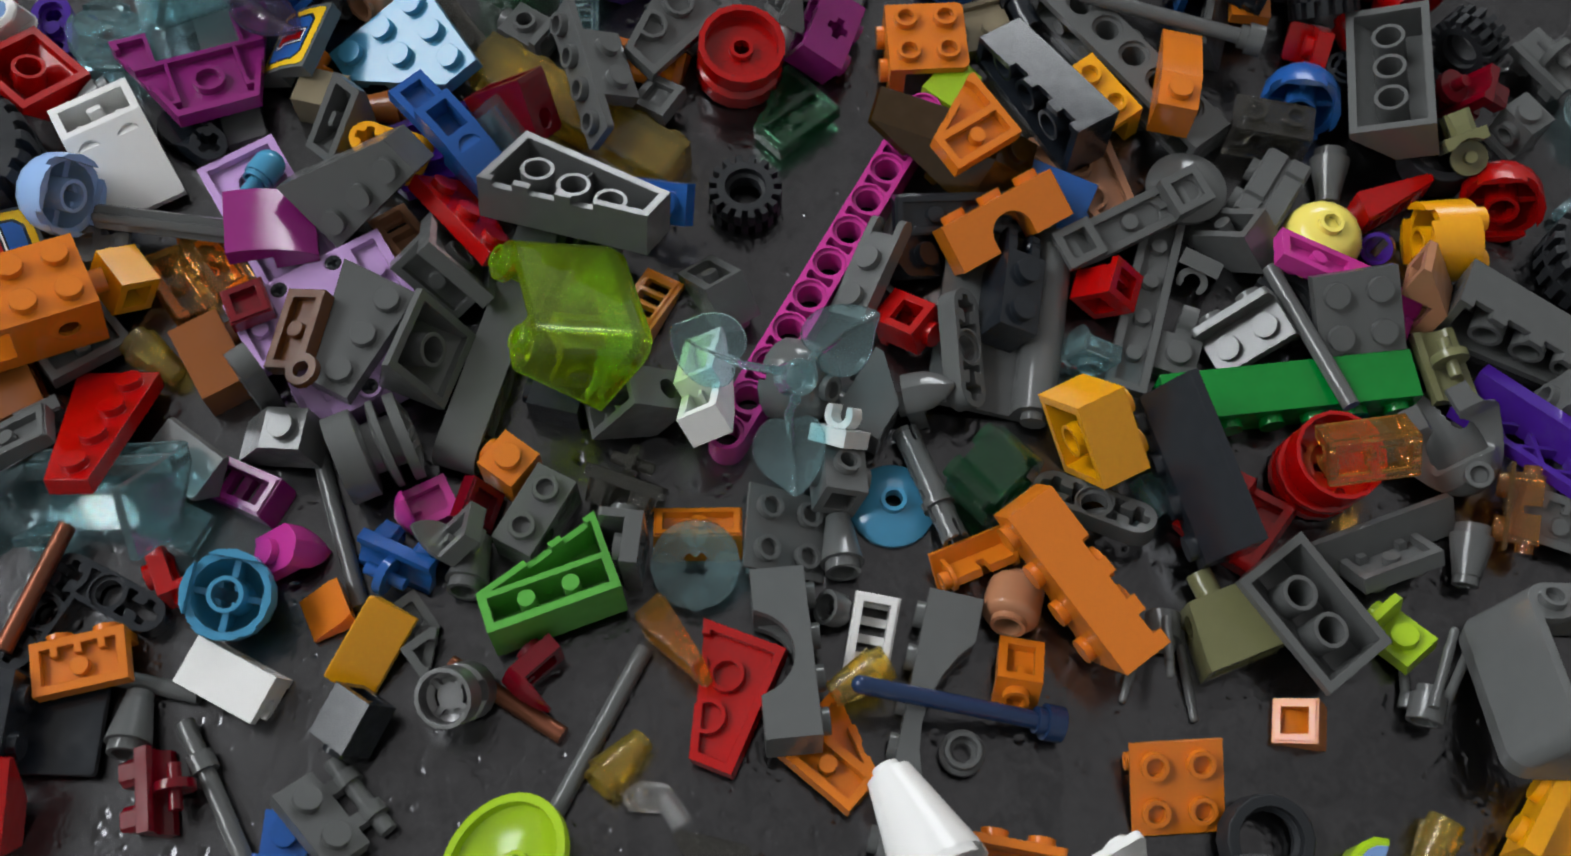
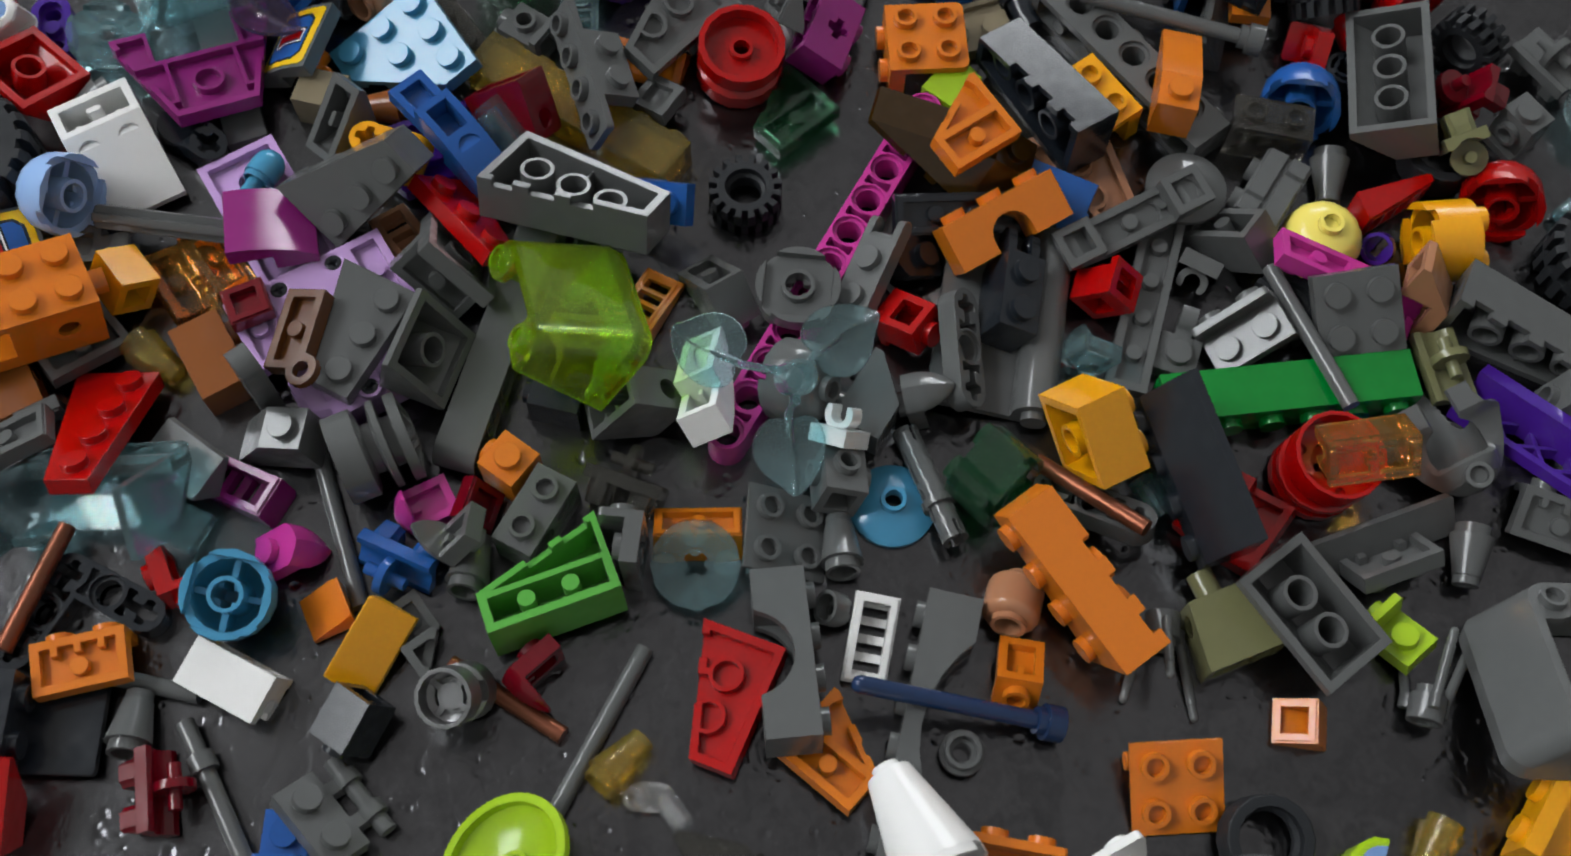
(668, 635): clear orange slope -> none
(782, 271): none -> dark grey plate
(867, 663): clear yellow cone -> none
(970, 559): orange hinge -> none
(1095, 496): none -> copper bar
(1518, 491): clear orange hinge -> none

